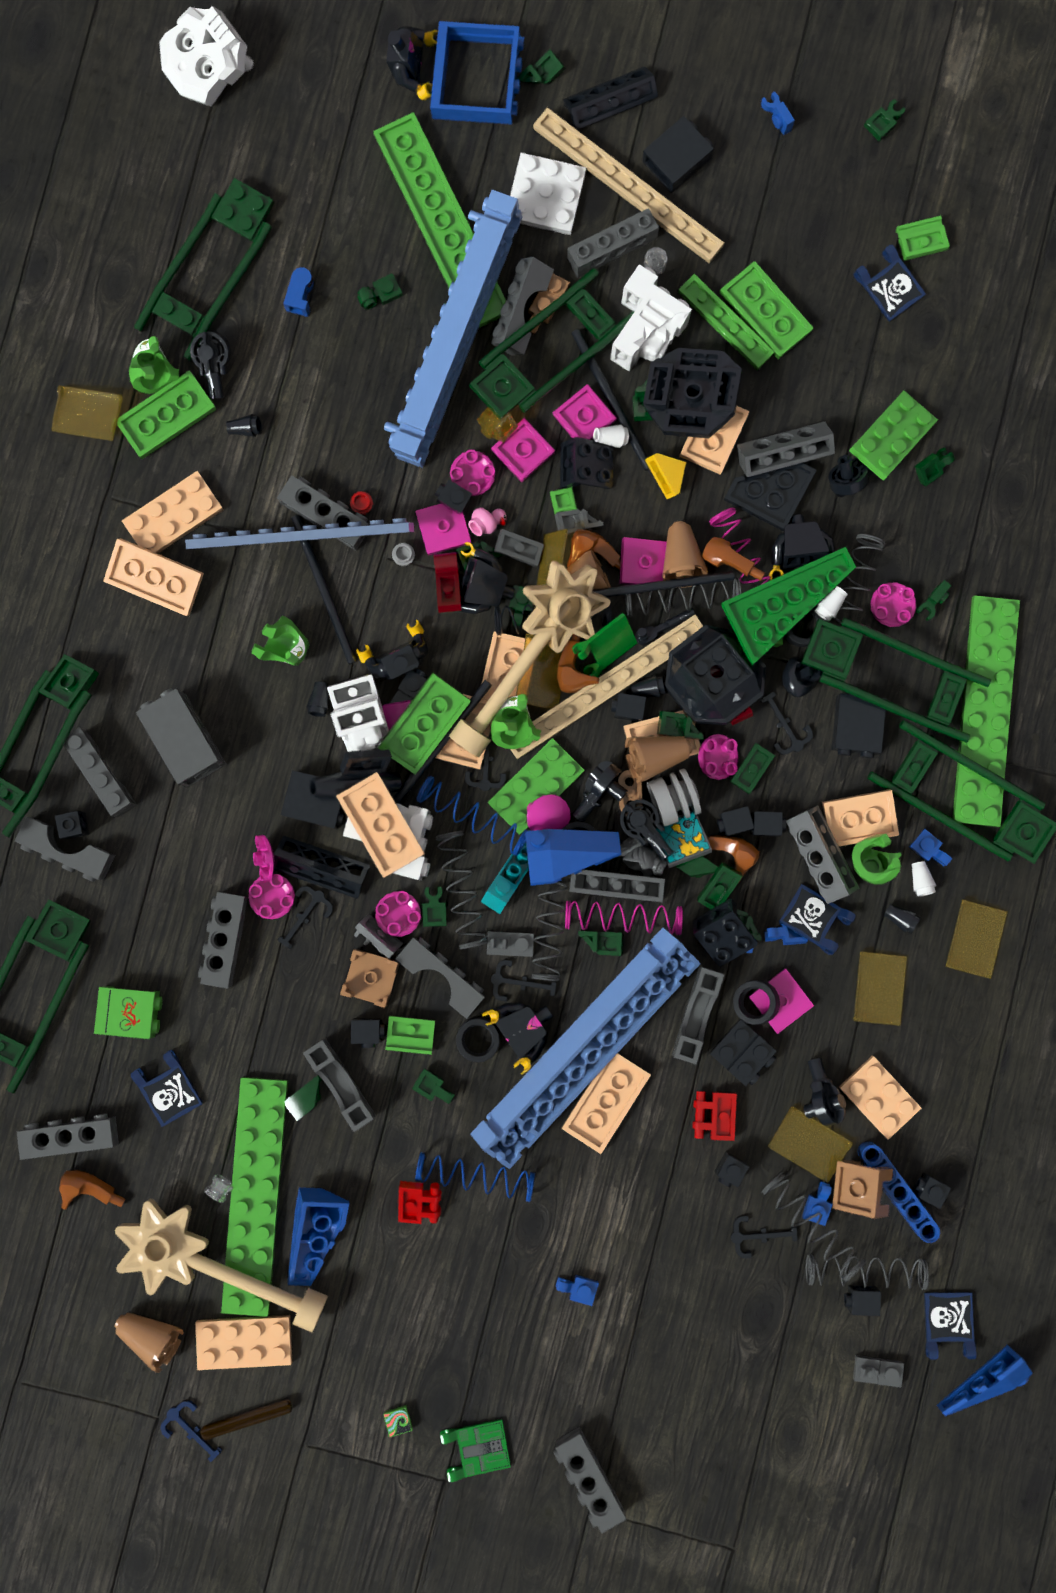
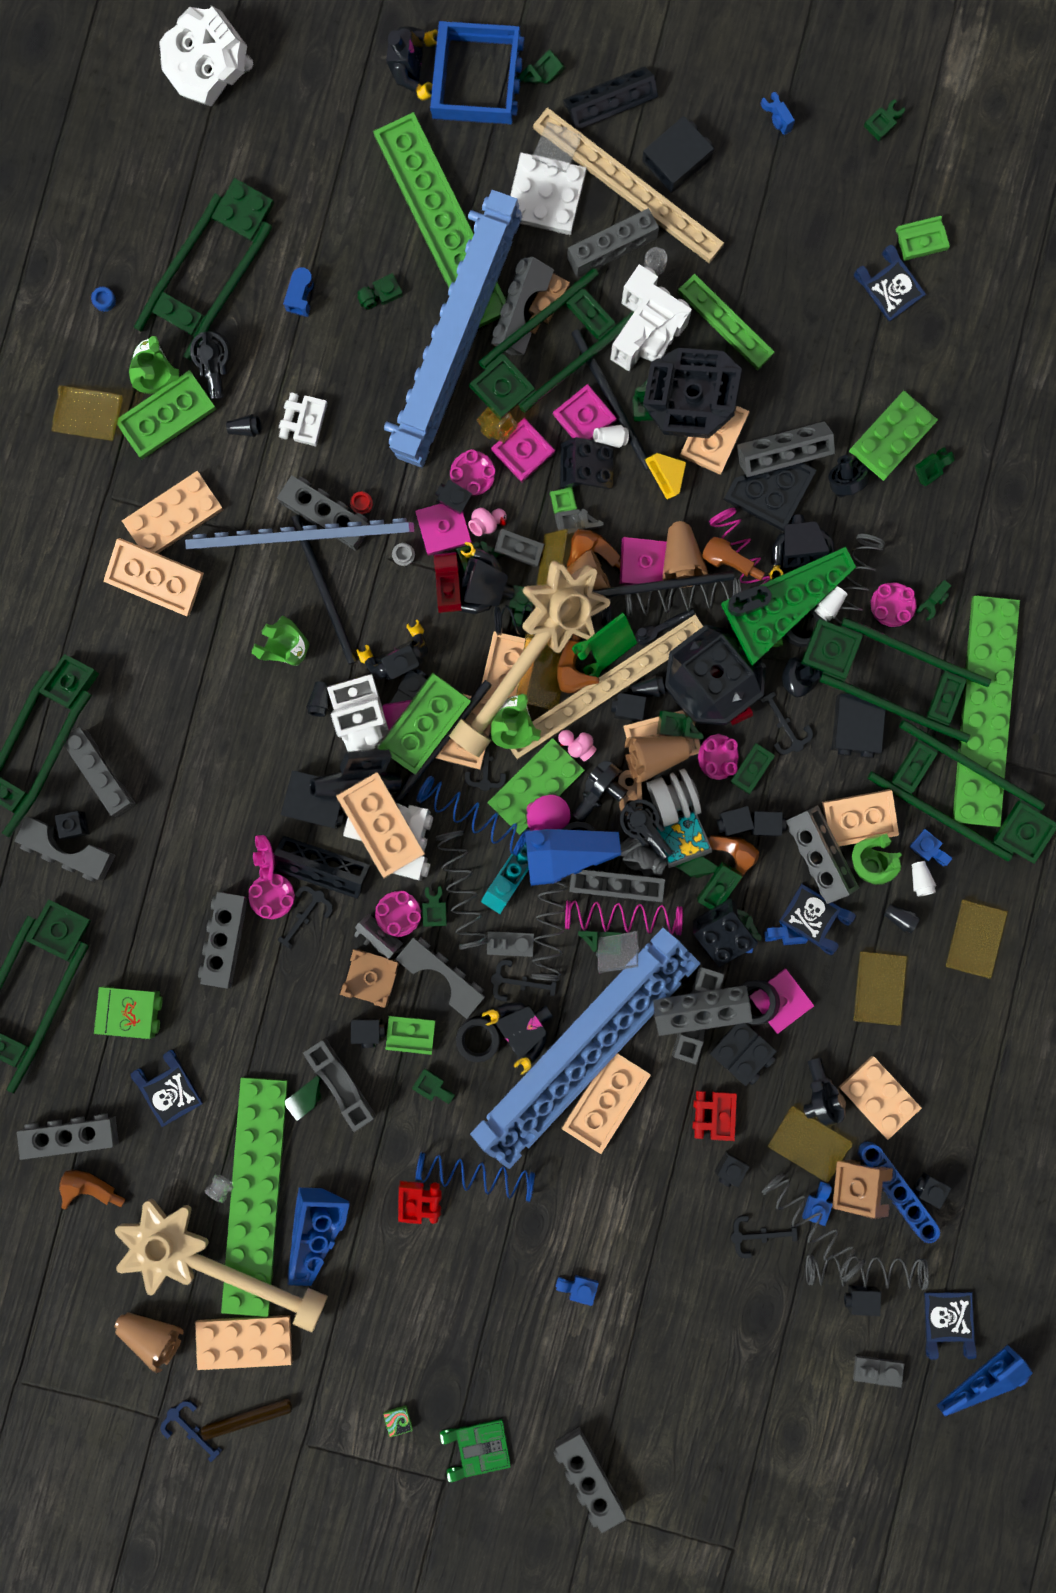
(103, 299): none -> blue tile
(180, 737): dark grey brick -> none
(309, 420): none -> white plate
(556, 147): none -> clear piece
(580, 747): none -> bright pink animal
(618, 952): none -> clear piece
(702, 1010): none -> dark grey brick
(750, 606): none -> black beam
(766, 310): bright green plate -> none

